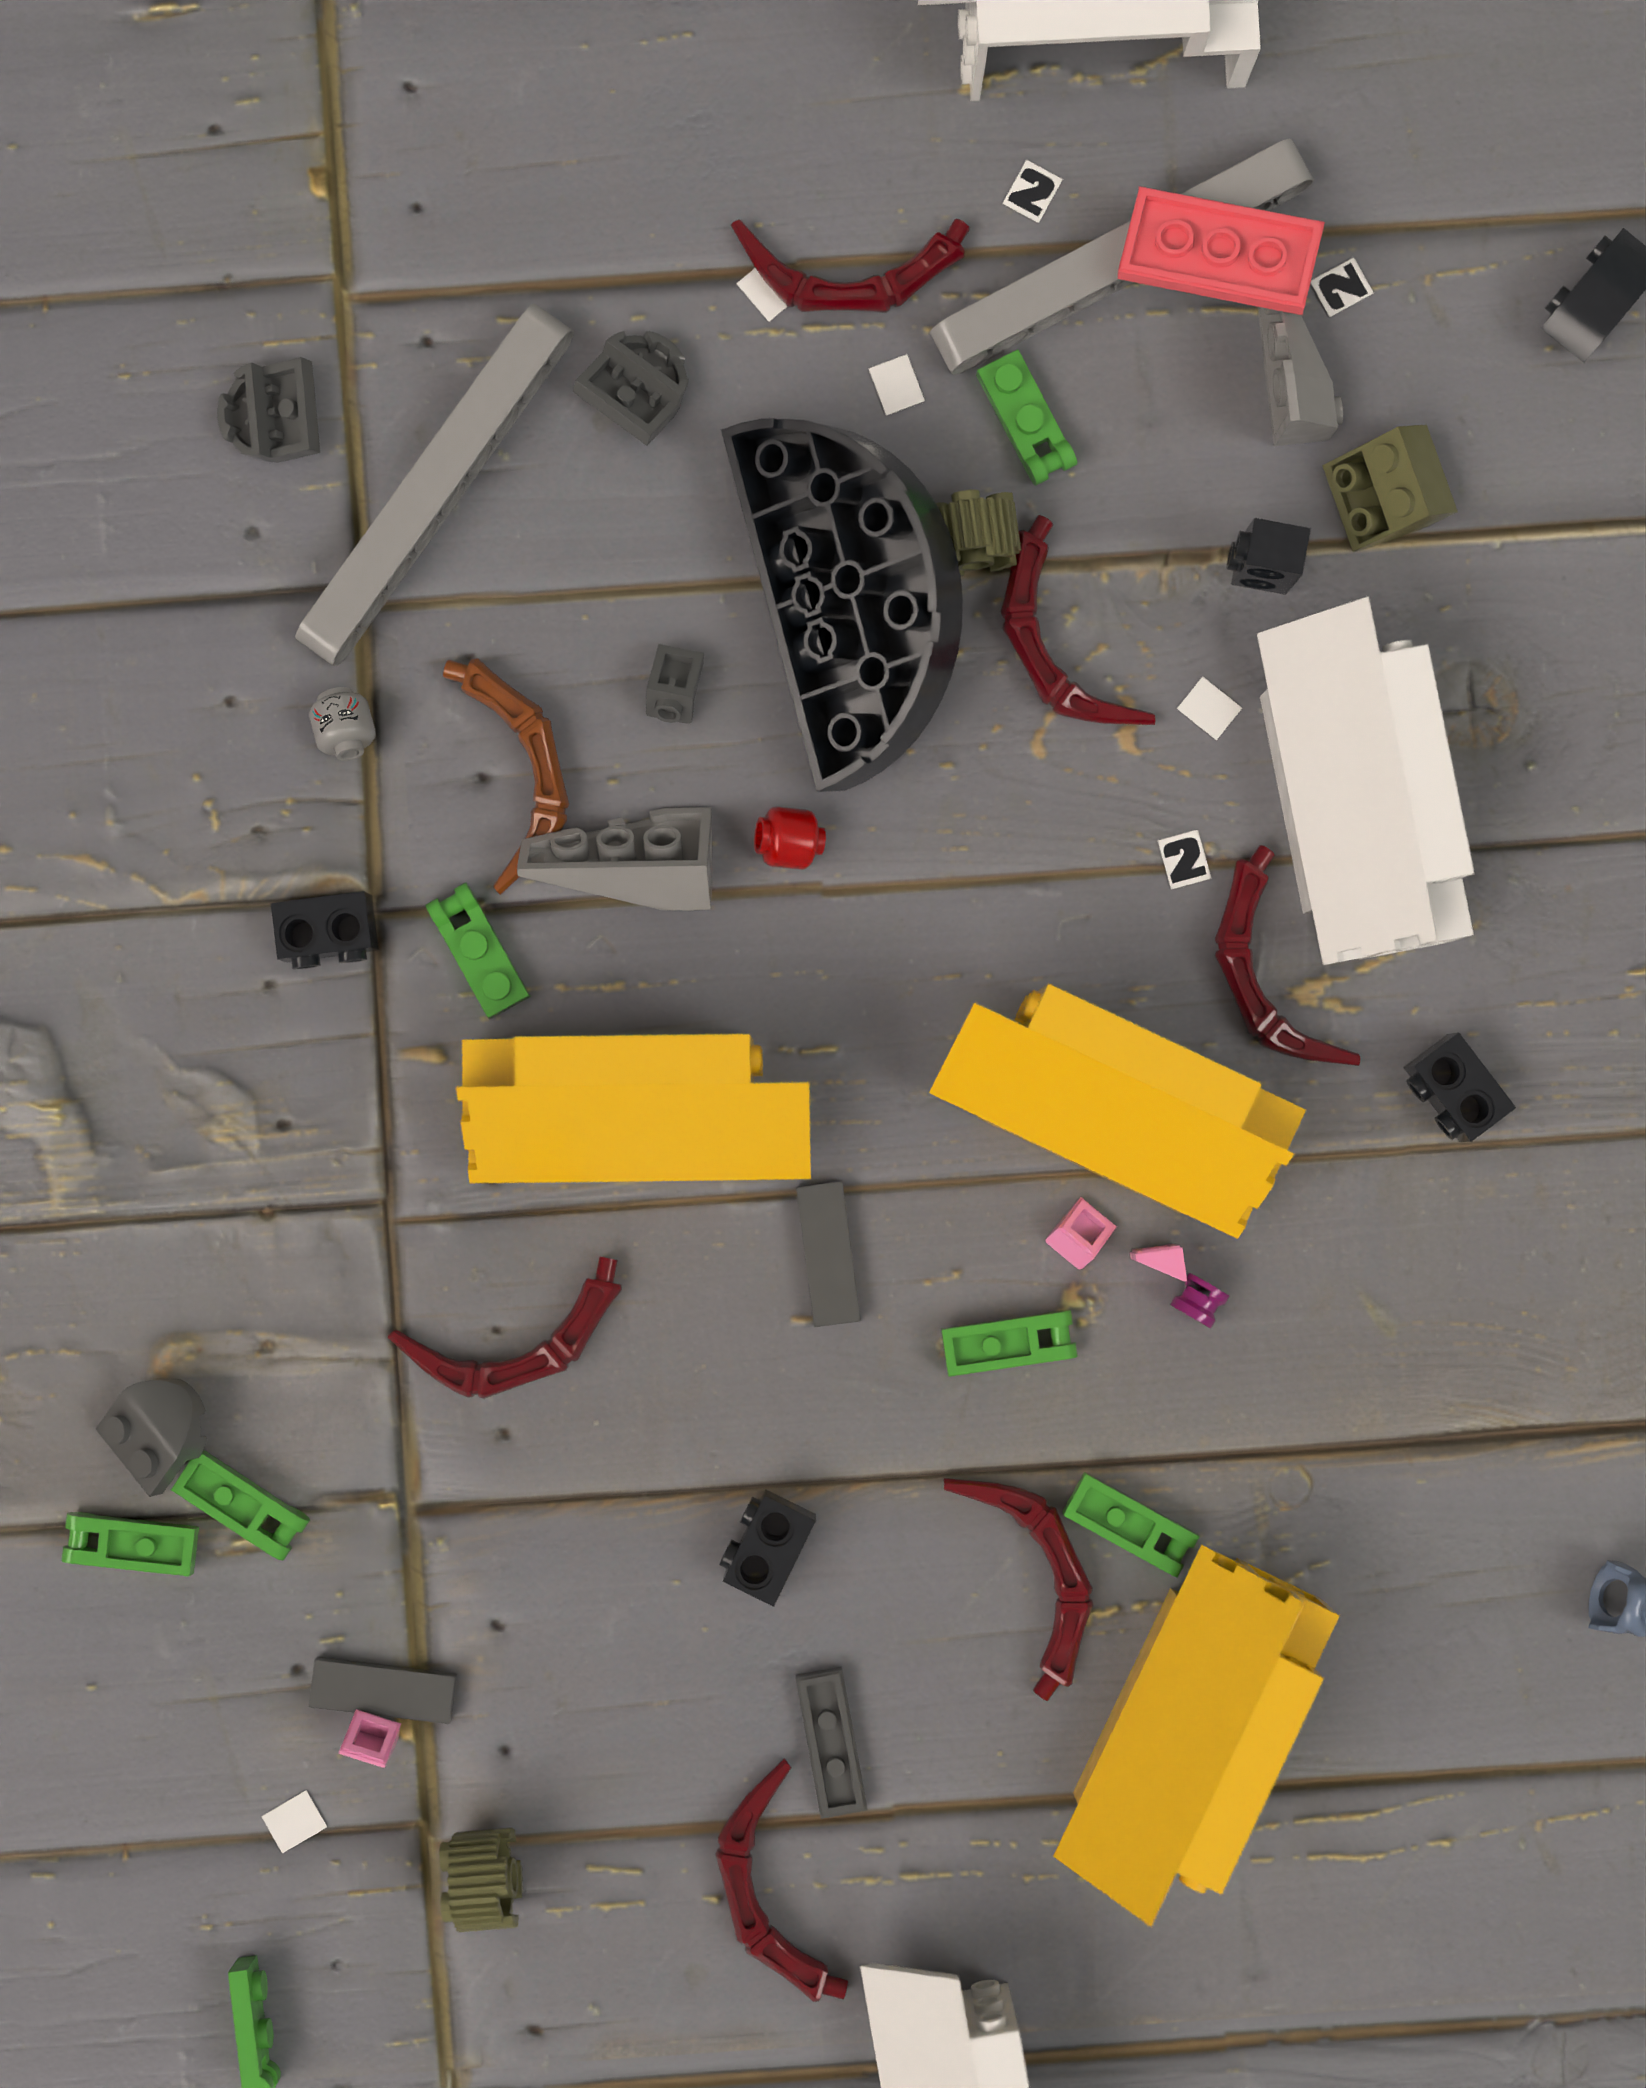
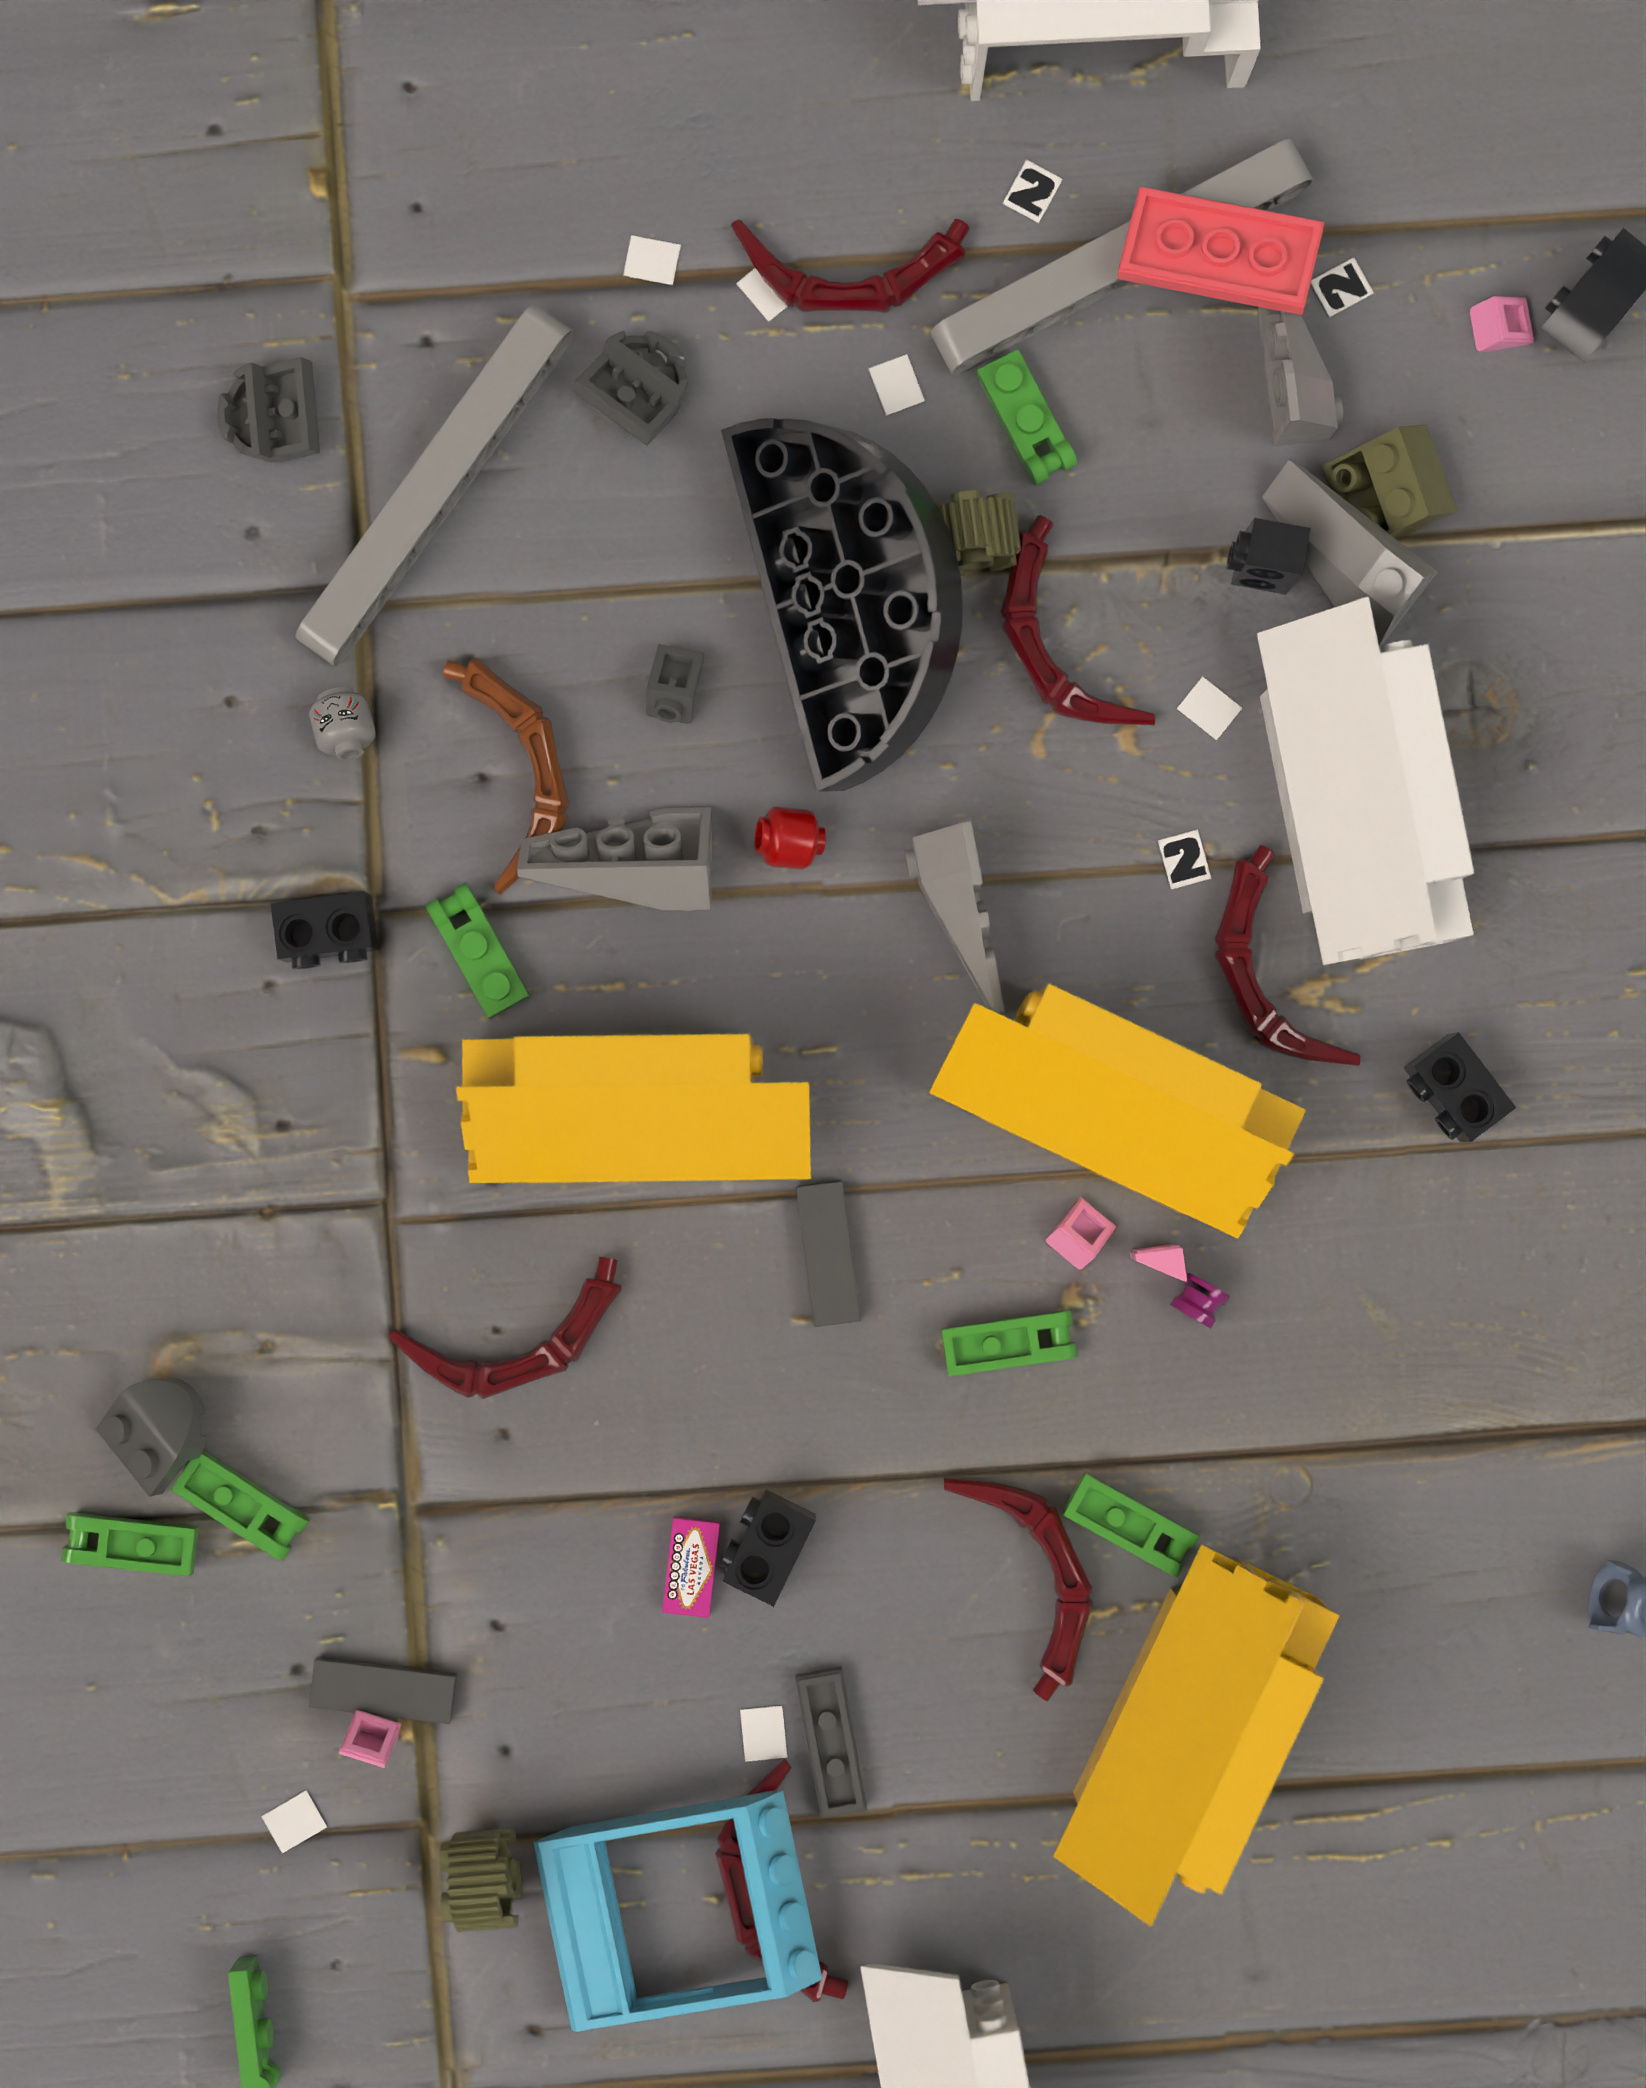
(590, 1928): none -> medium azure window
(652, 260): none -> white sticker
(691, 1566): none -> tile
(763, 1733): none -> white sticker
(950, 881): none -> light grey wedge
(1348, 550): none -> light grey wedge
(1501, 323): none -> bright pink slope

